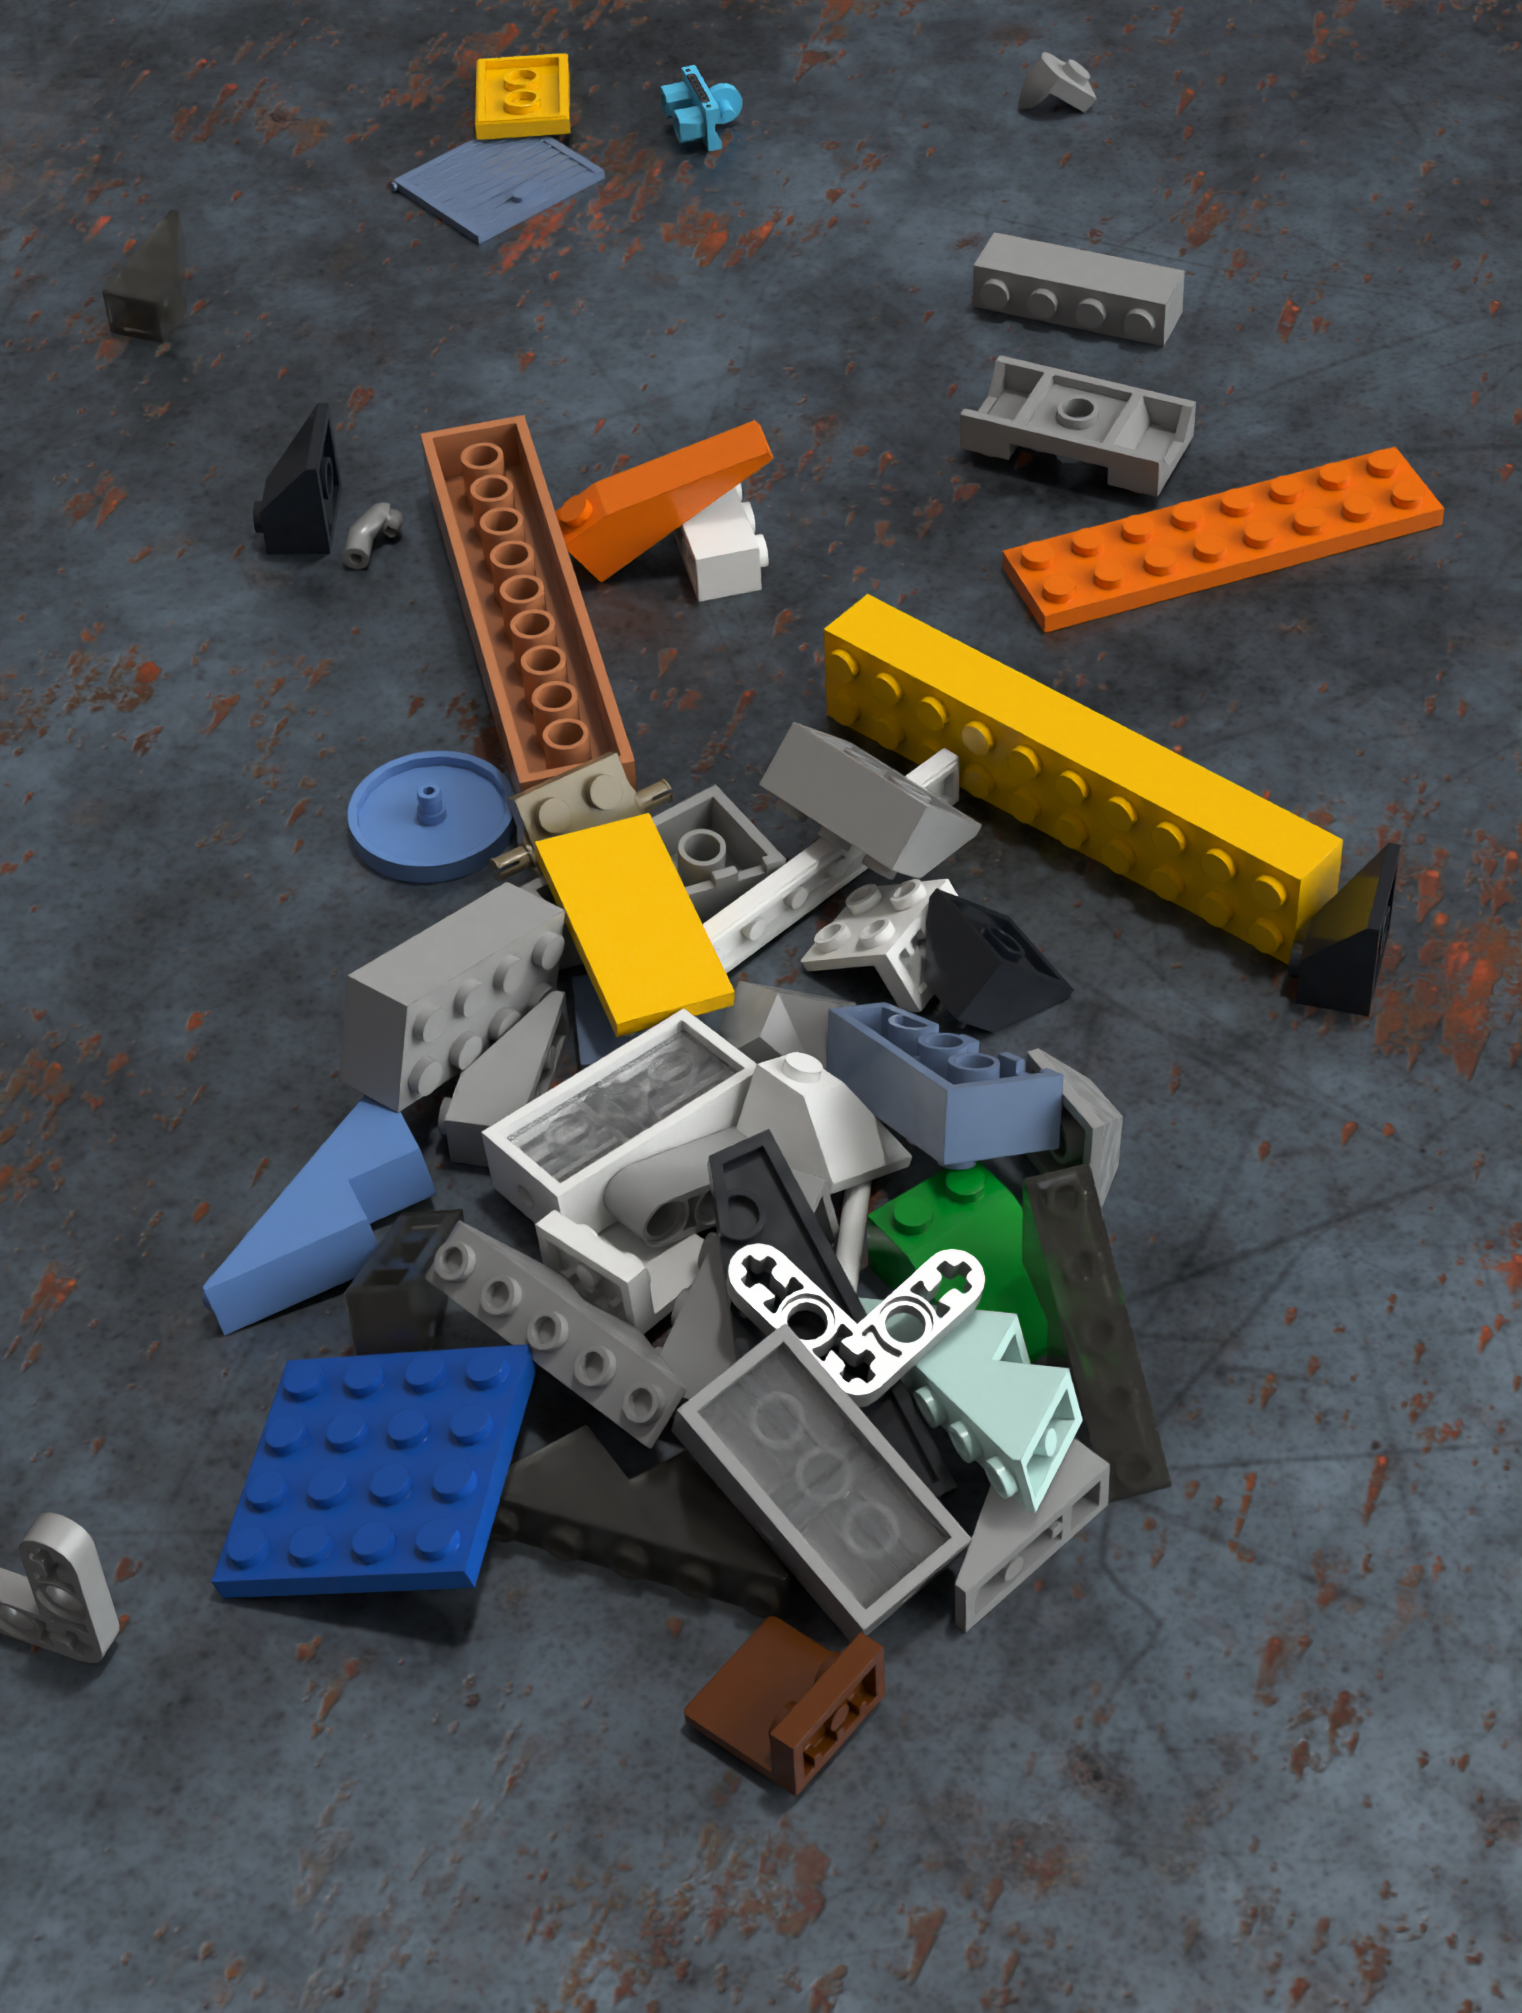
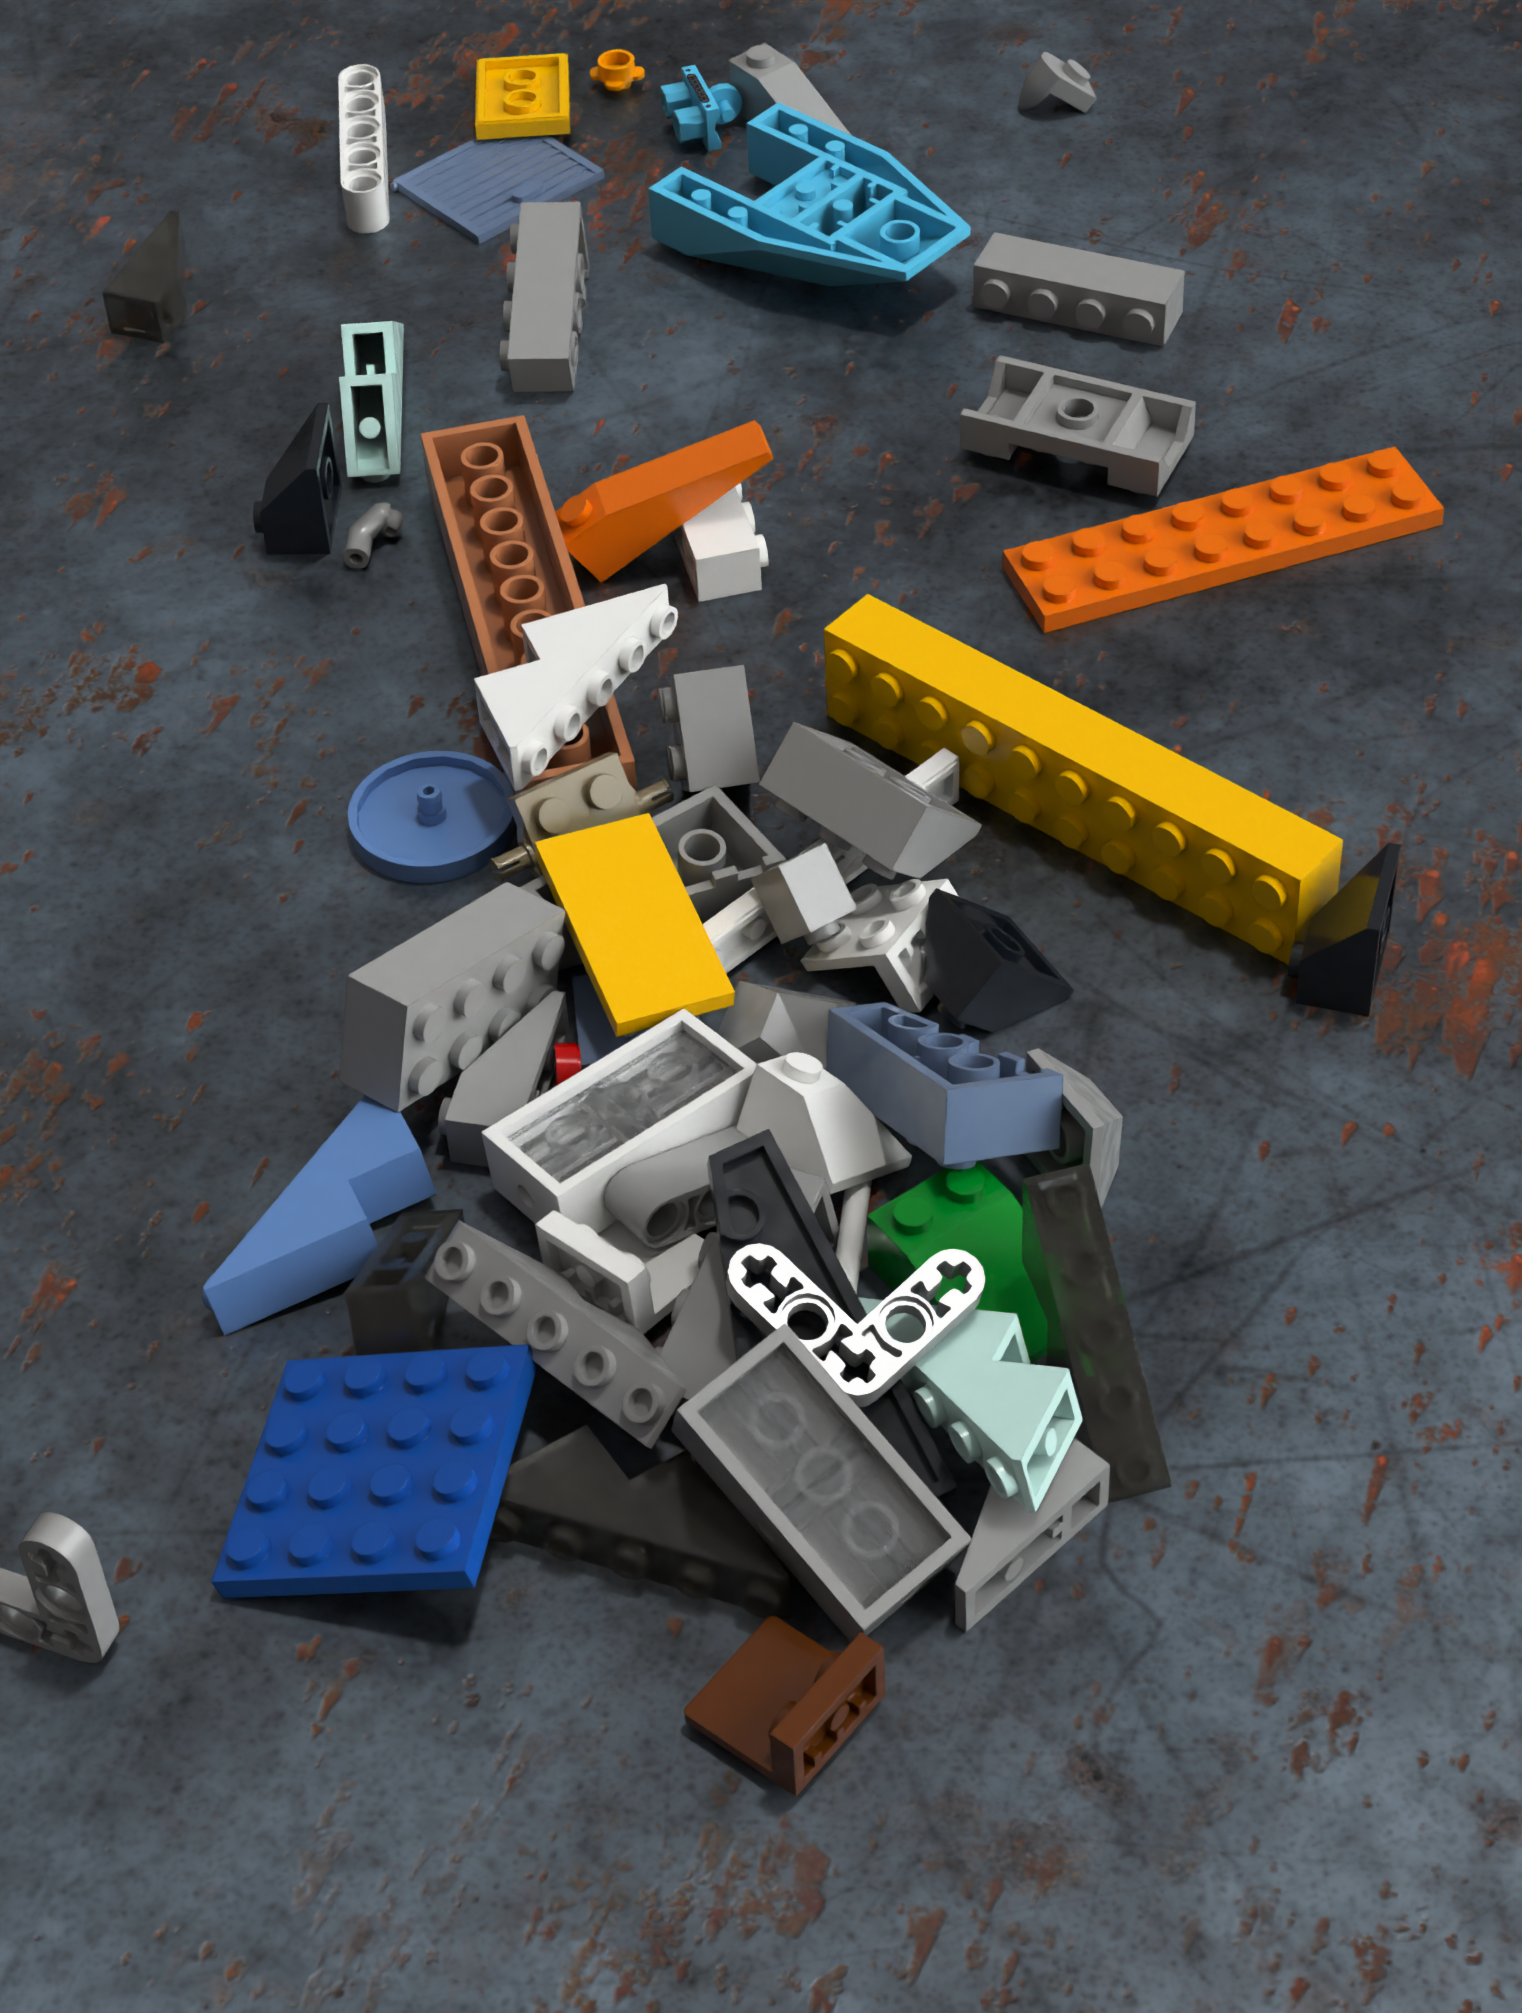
(363, 149): none -> white beam
(372, 398): none -> light aqua slope
(546, 297): none -> light grey wedge
(567, 1061): none -> red tile
(568, 674): none -> white slope
(617, 70): none -> light orange plate
(709, 729): none -> light grey brick
(770, 77): none -> light grey slope
(804, 896): none -> brick
(832, 219): none -> medium azure wedge

